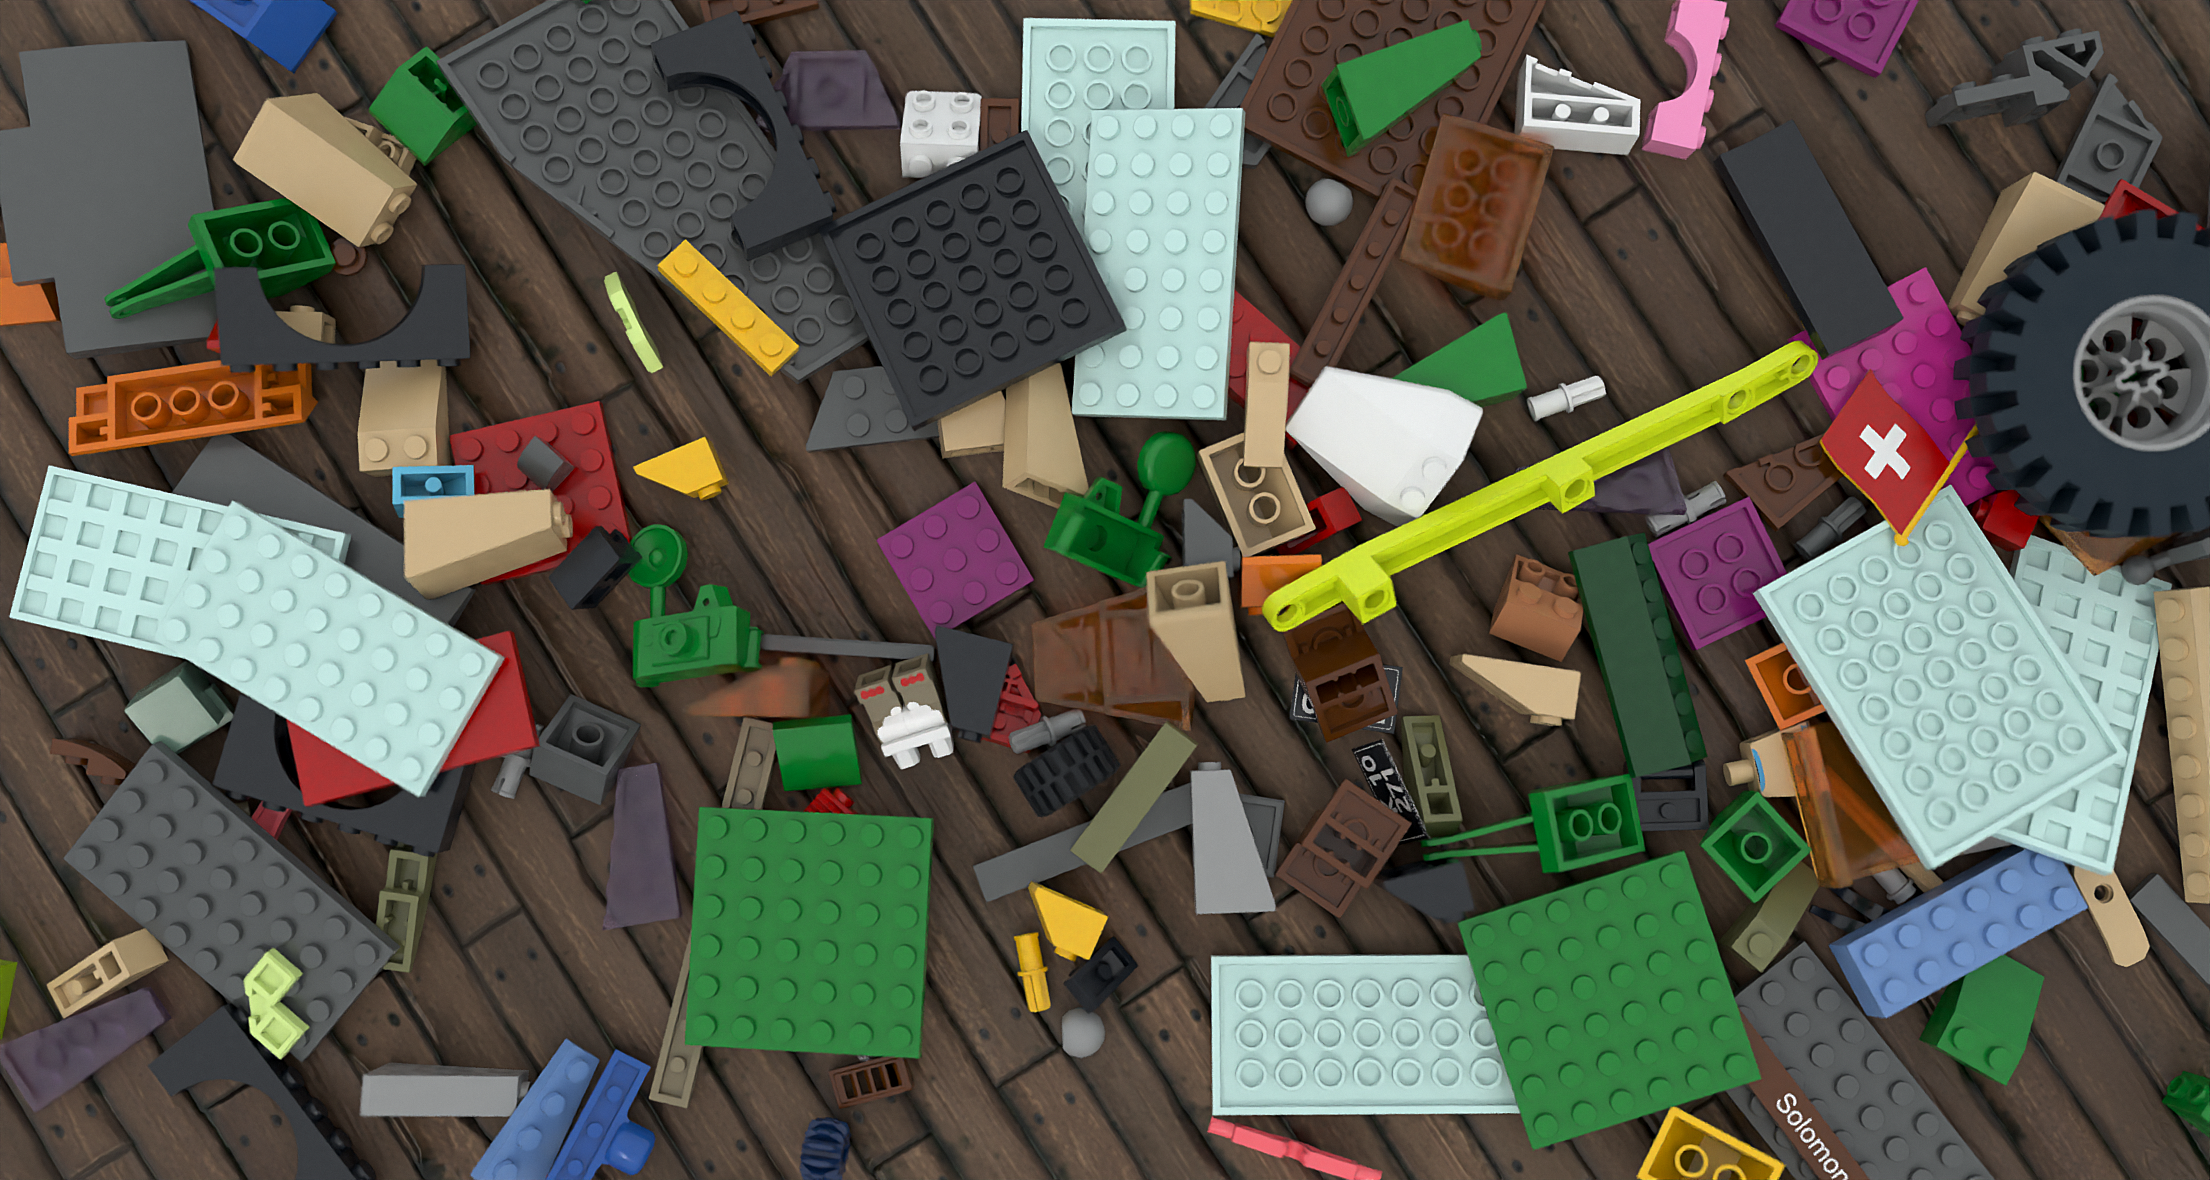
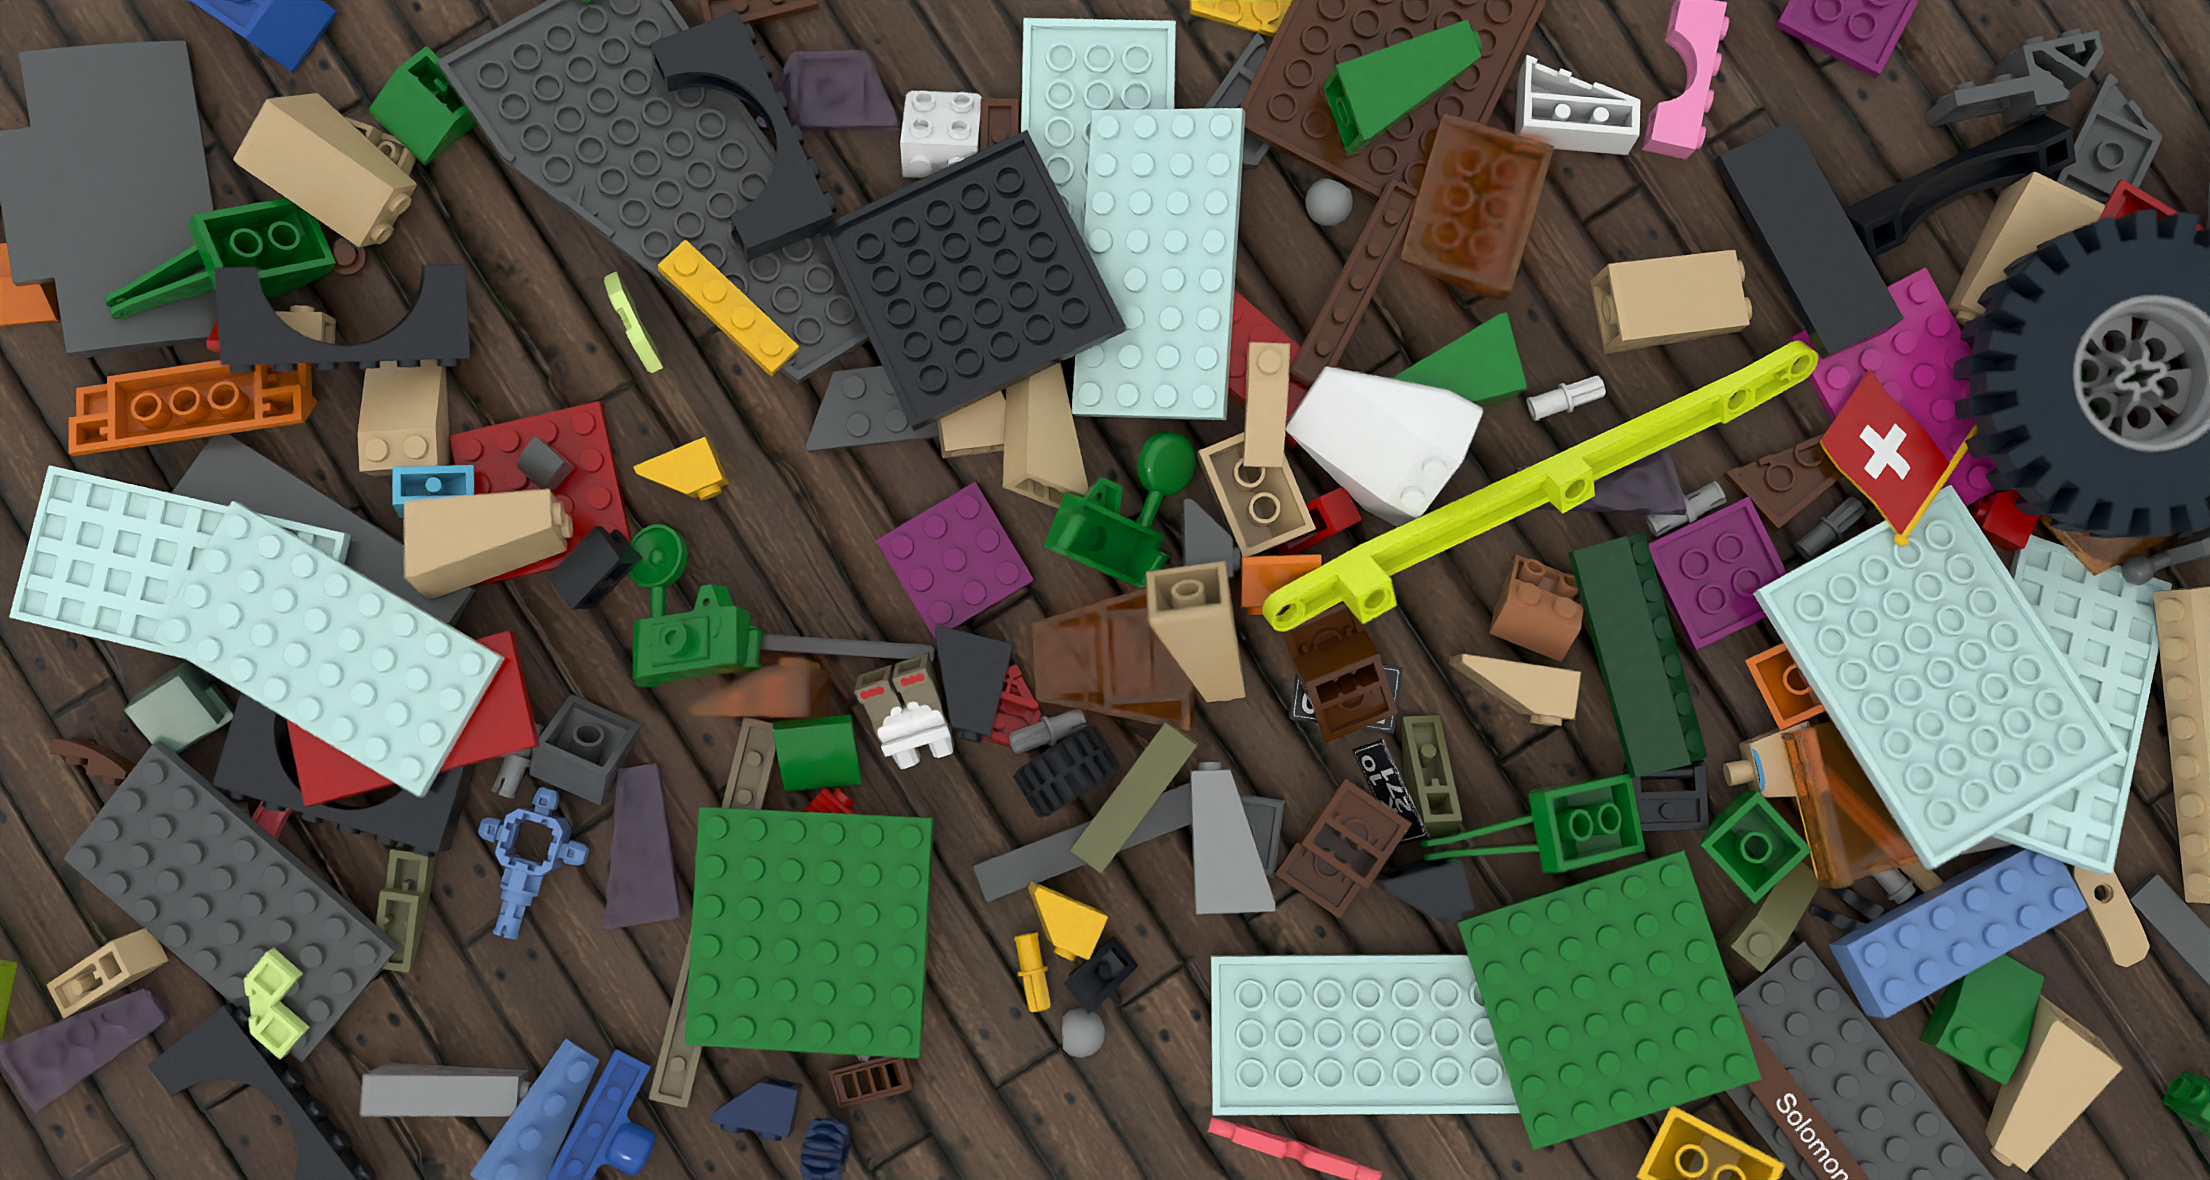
(523, 876): none -> medium blue piece
(763, 1107): none -> dark blue slope
(1670, 300): none -> tan slope
(1893, 213): none -> black arch
(2049, 1087): none -> tan slope

